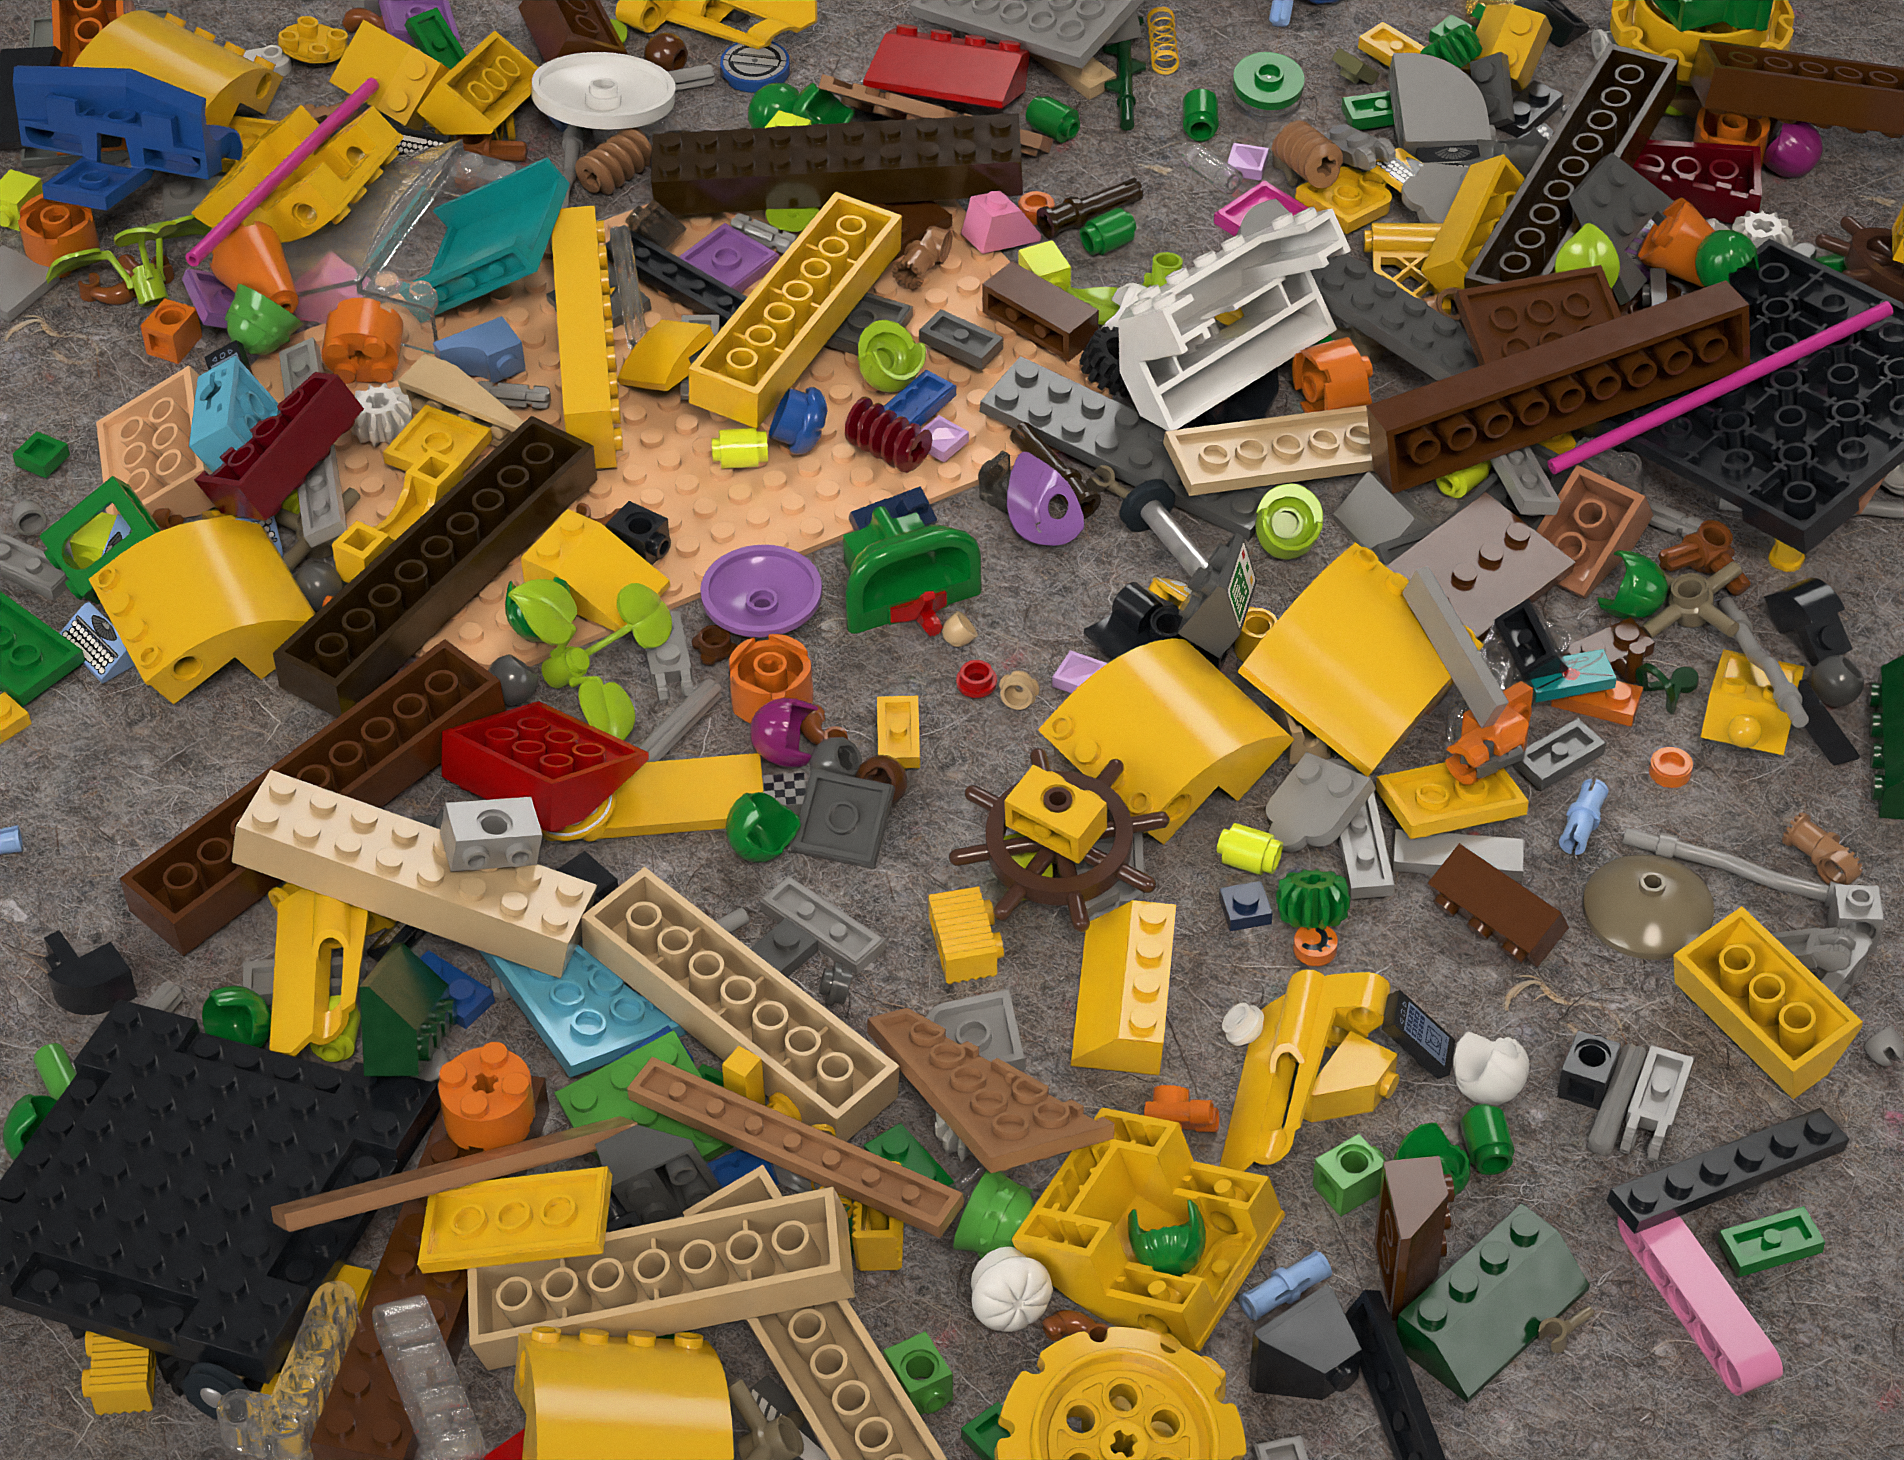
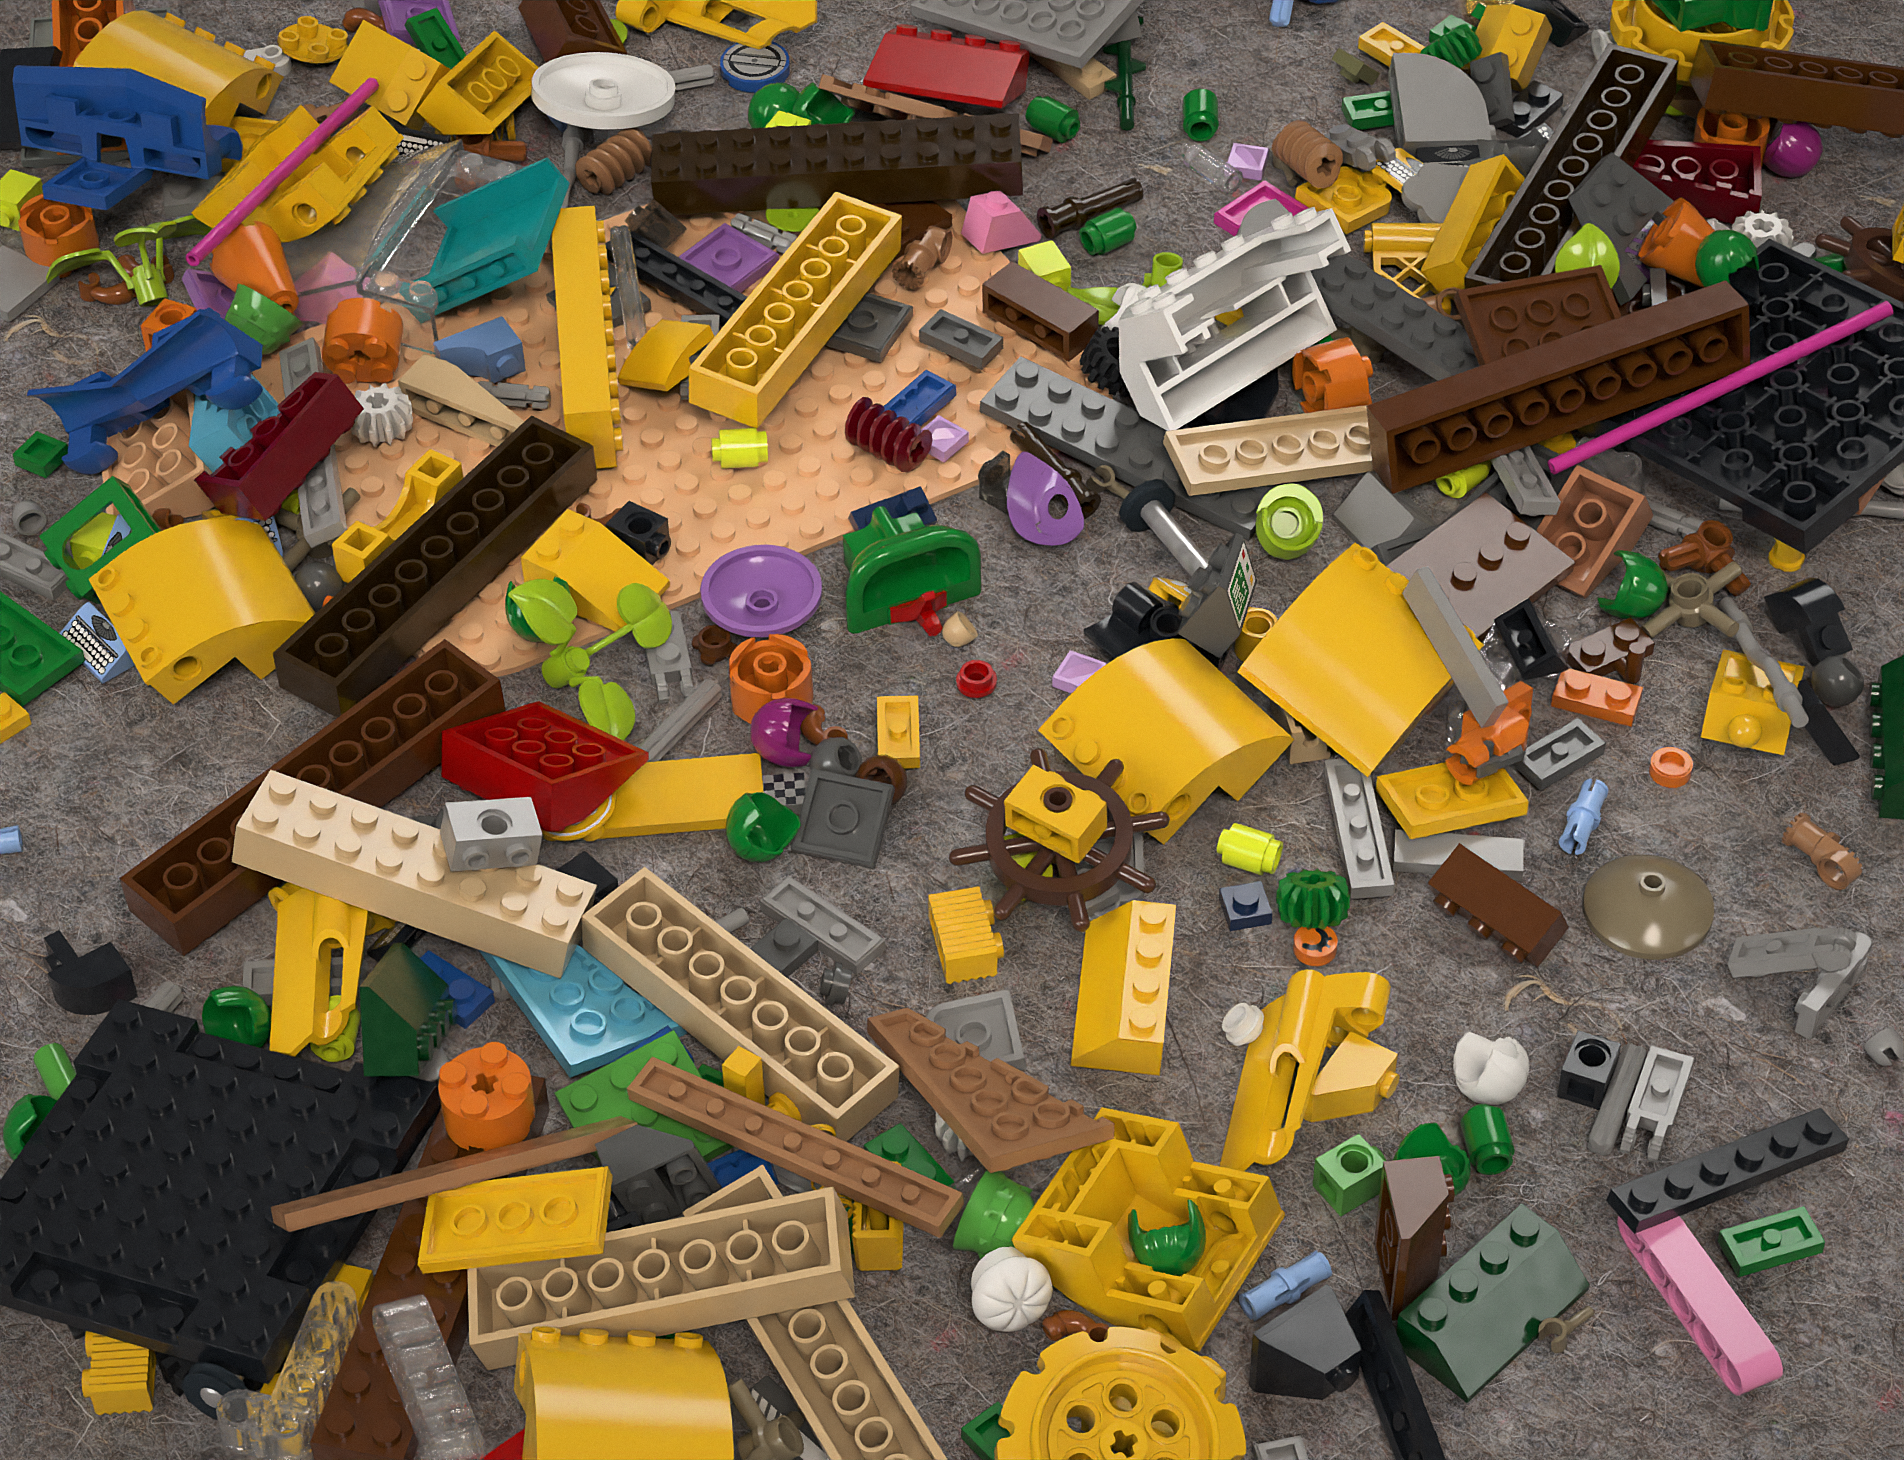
(193, 354): none -> blue piece
(440, 432): yellow plate -> none
(516, 679): dark grey piece -> none
(666, 51): reddish brown piece -> none
(799, 419): blue piece -> none
(889, 356): lime helmet -> none
(916, 1359): bright green brick -> none
(1015, 697): tan plate -> none
(1032, 201): orange tile -> none
(1162, 52): yellow piece -> none
(1173, 1104): orange plate -> none
(1267, 86): piece -> none
(1316, 803): light grey plate -> none
(1418, 1034): tile -> none
(1586, 674): teal tile -> none
(1668, 846): light grey bar -> none
(1683, 681): dark green piece -> none
(1766, 1001): yellow slope -> none
(1857, 909): light grey brick -> none

